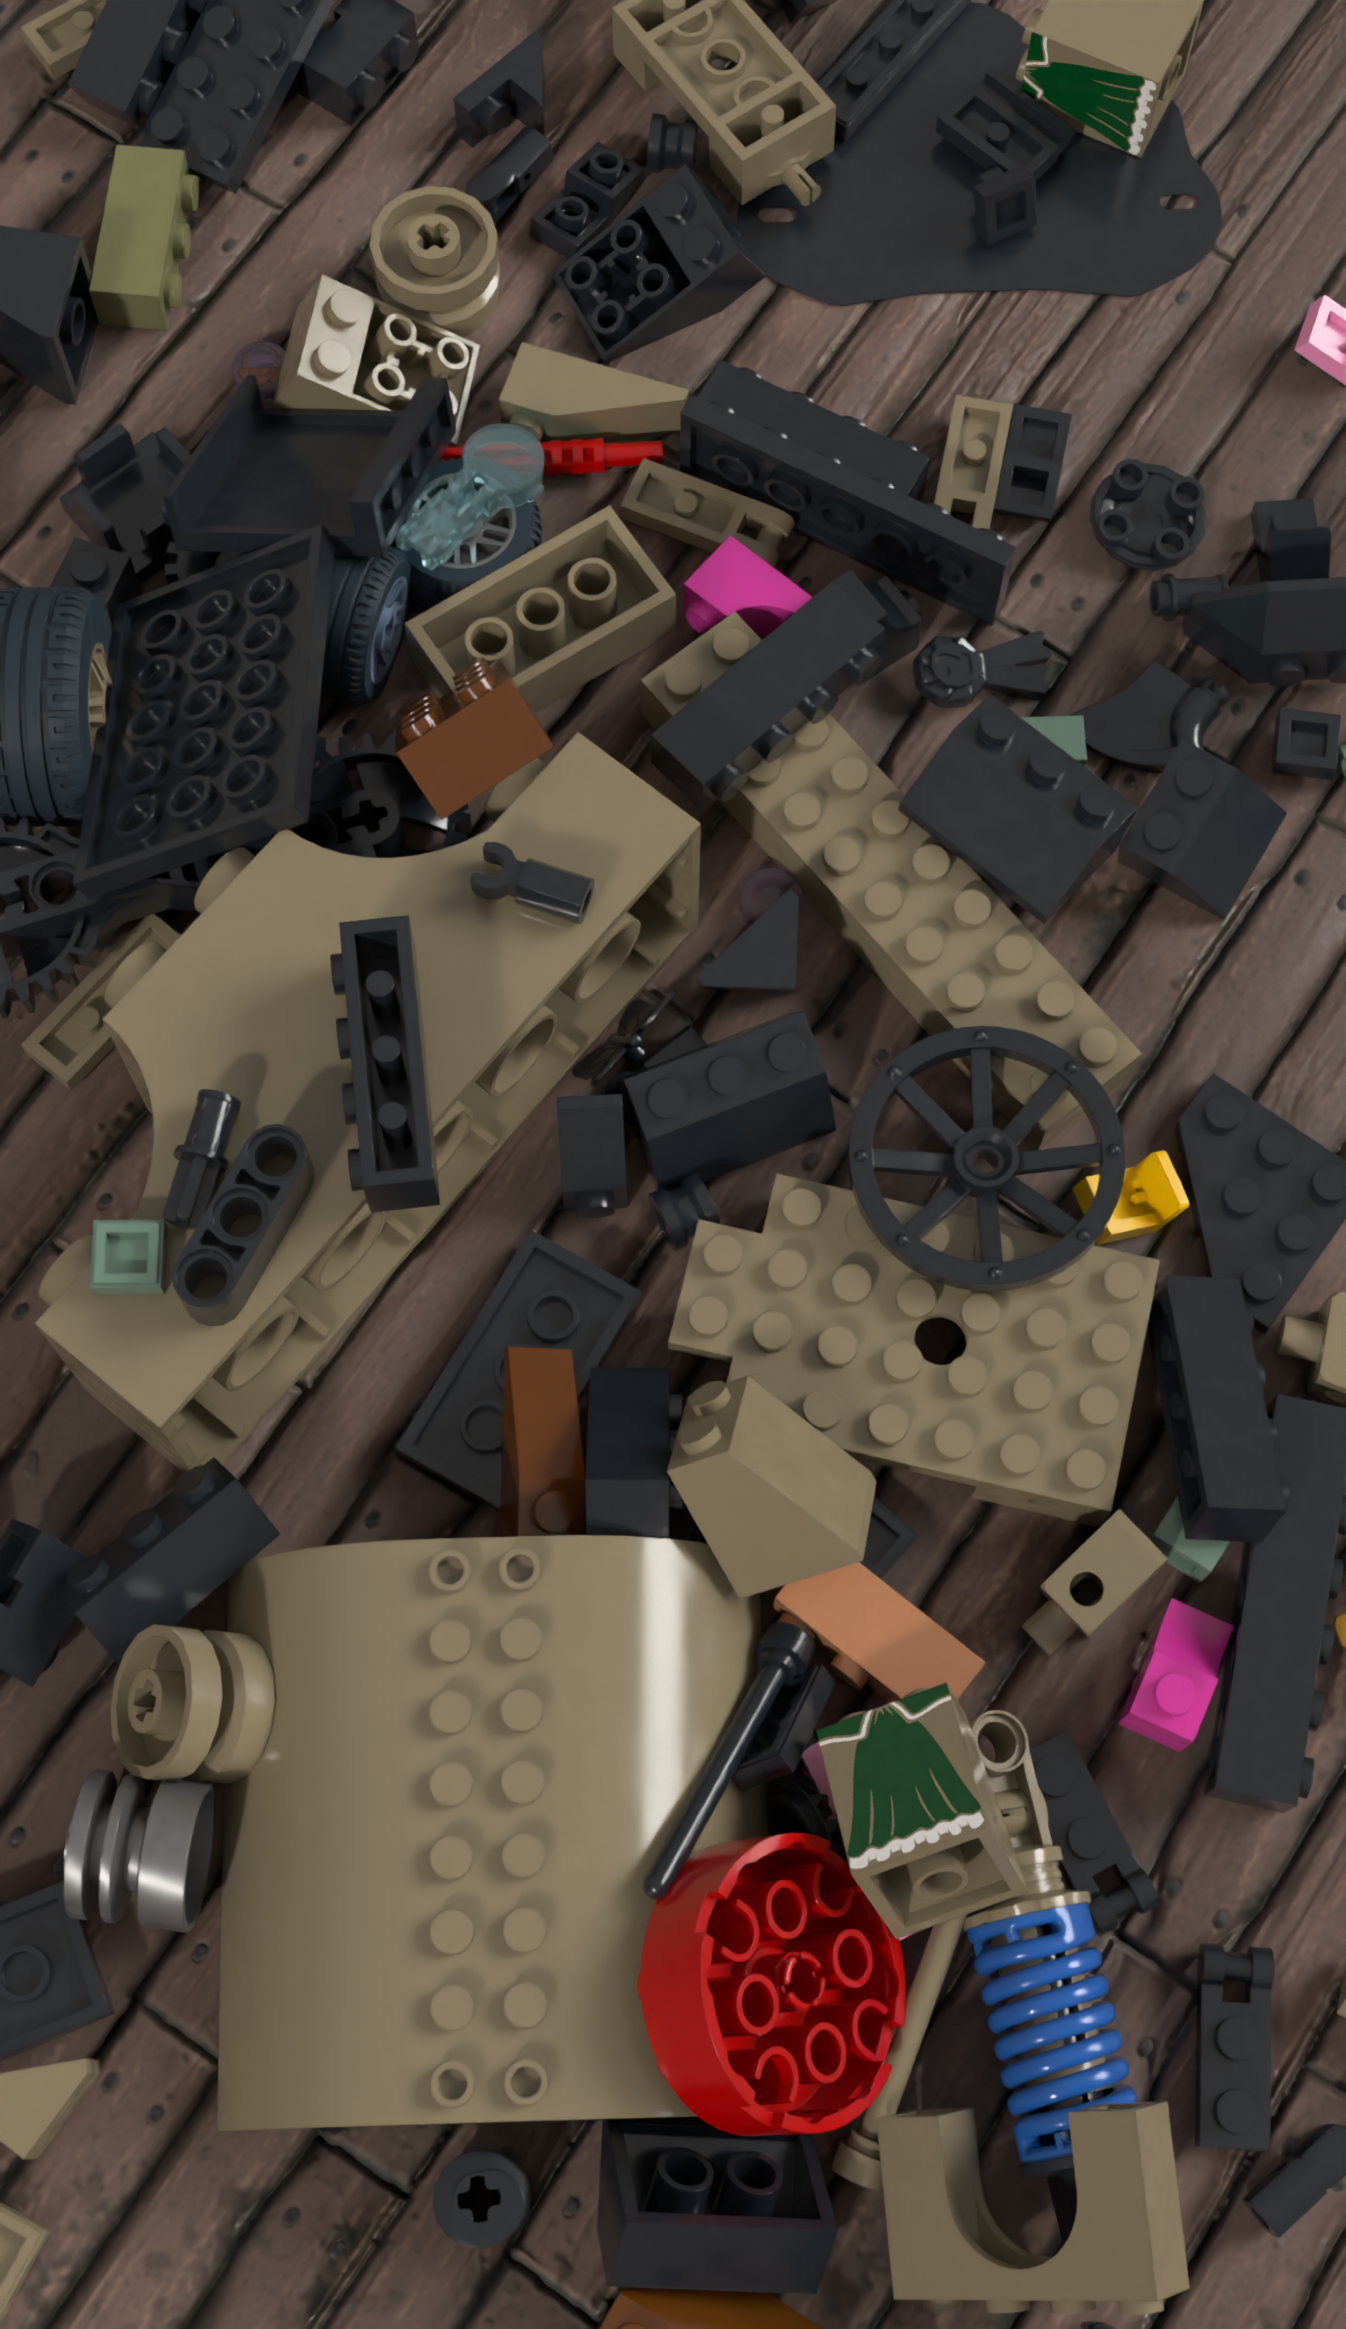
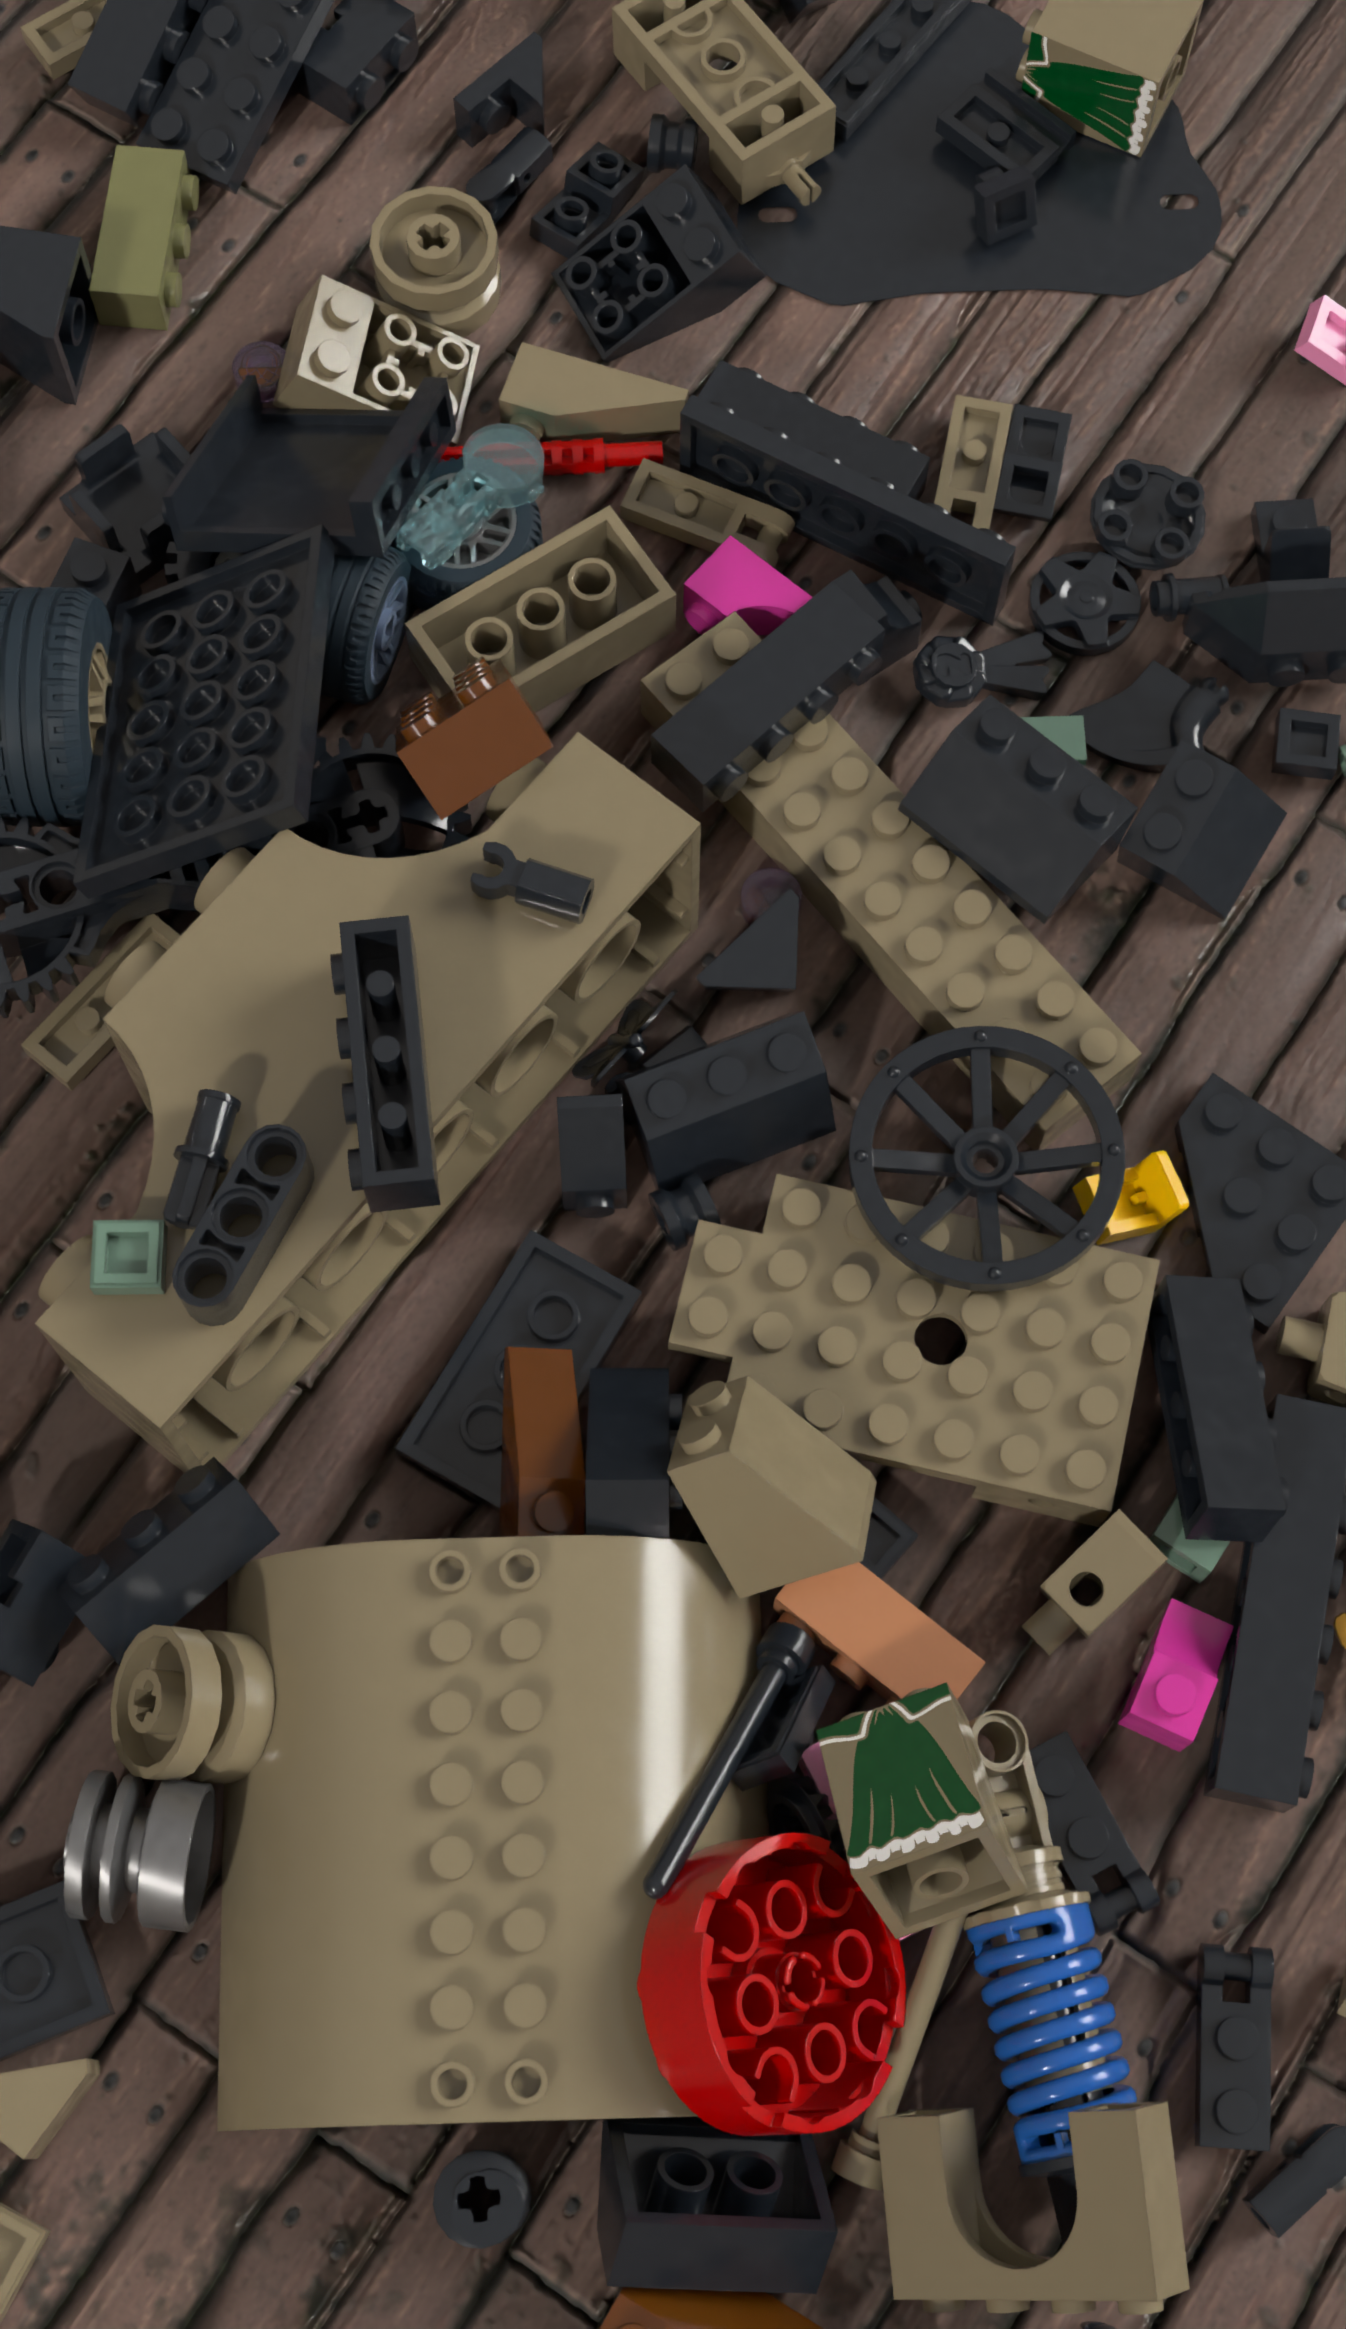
(1084, 602): none -> black wheel

